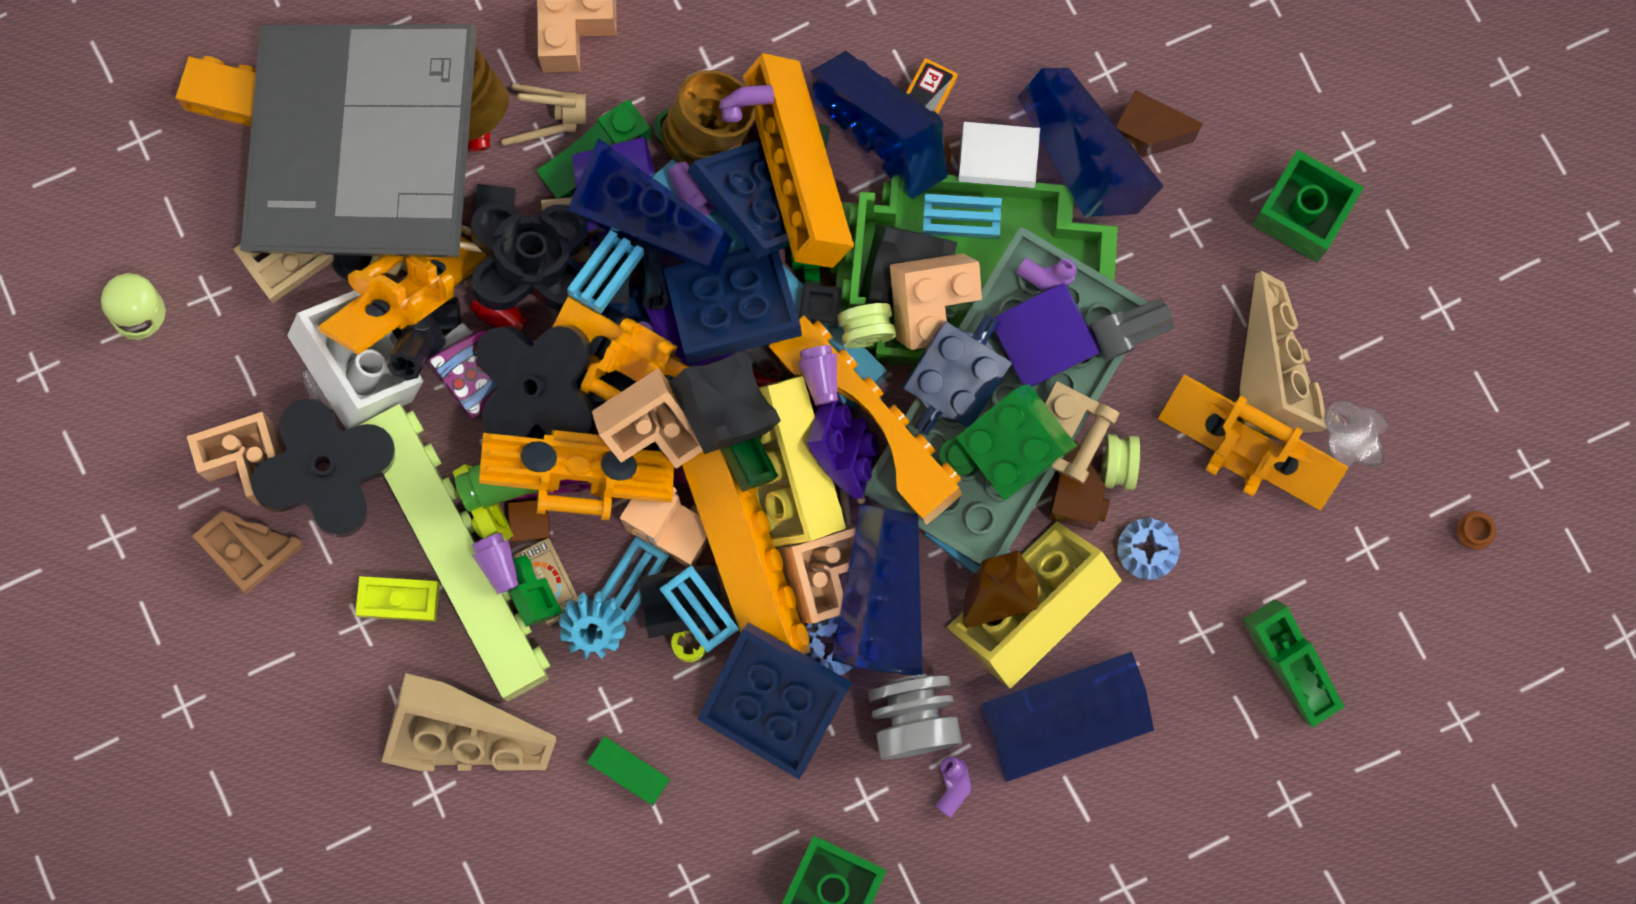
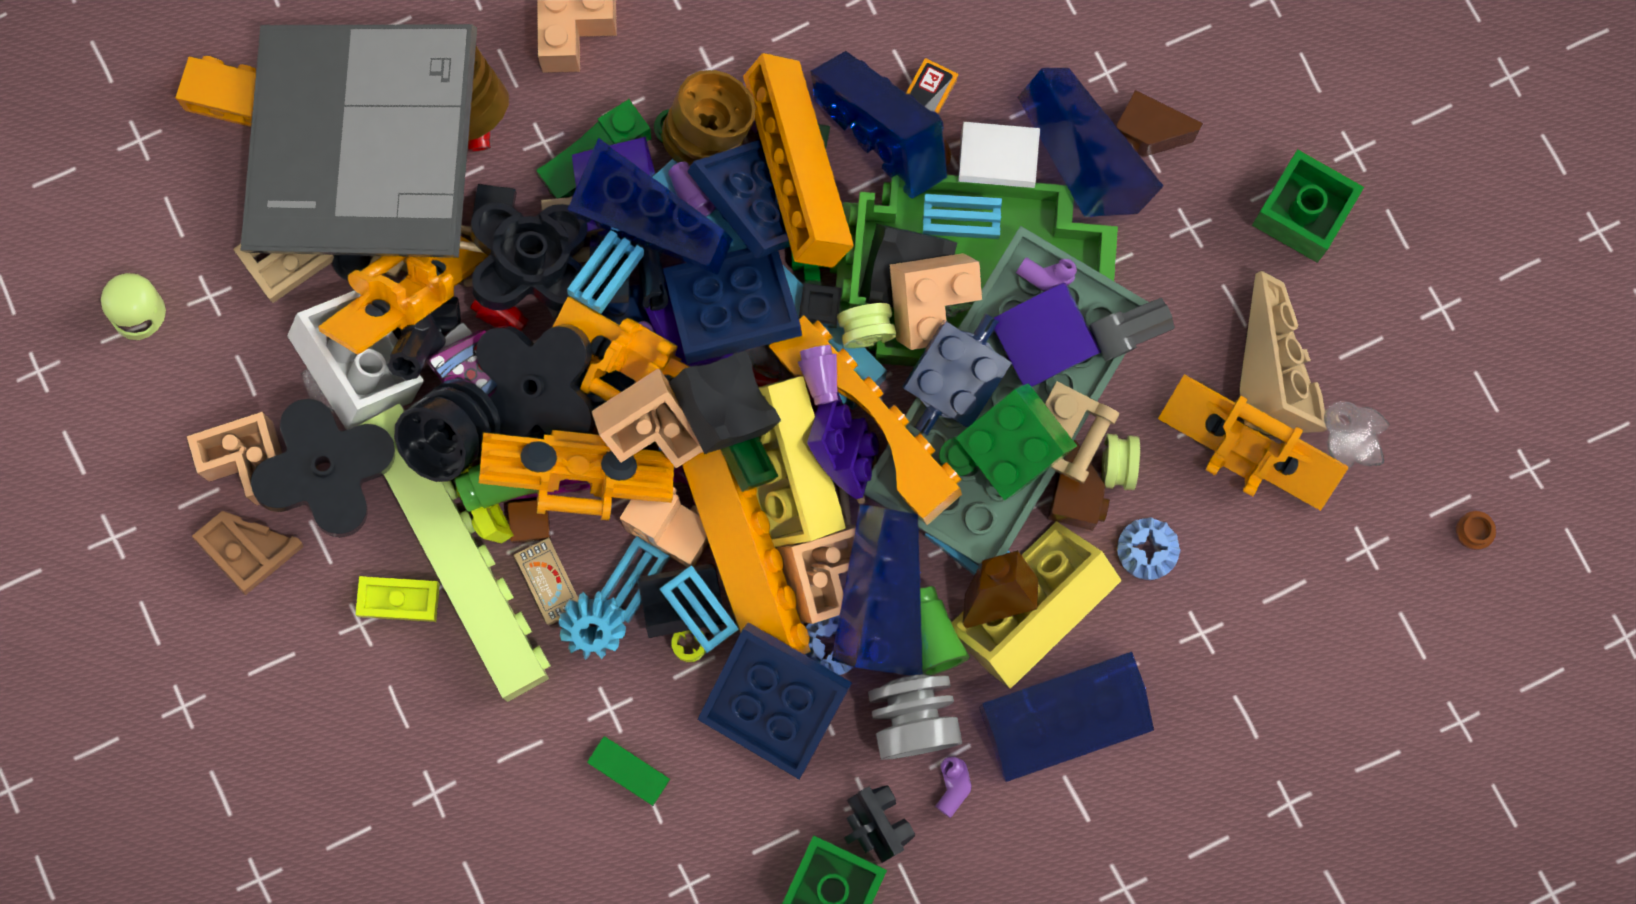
(446, 429): none -> black wheel
(449, 727): tan wedge -> none
(496, 562): medium lavender cone -> none
(533, 596): green plate -> none
(568, 107): tan plant -> none
(743, 97): medium lavender arm -> none
(872, 826): none -> black hips
(940, 642): none -> bright green plant
(1294, 662): green slope -> none

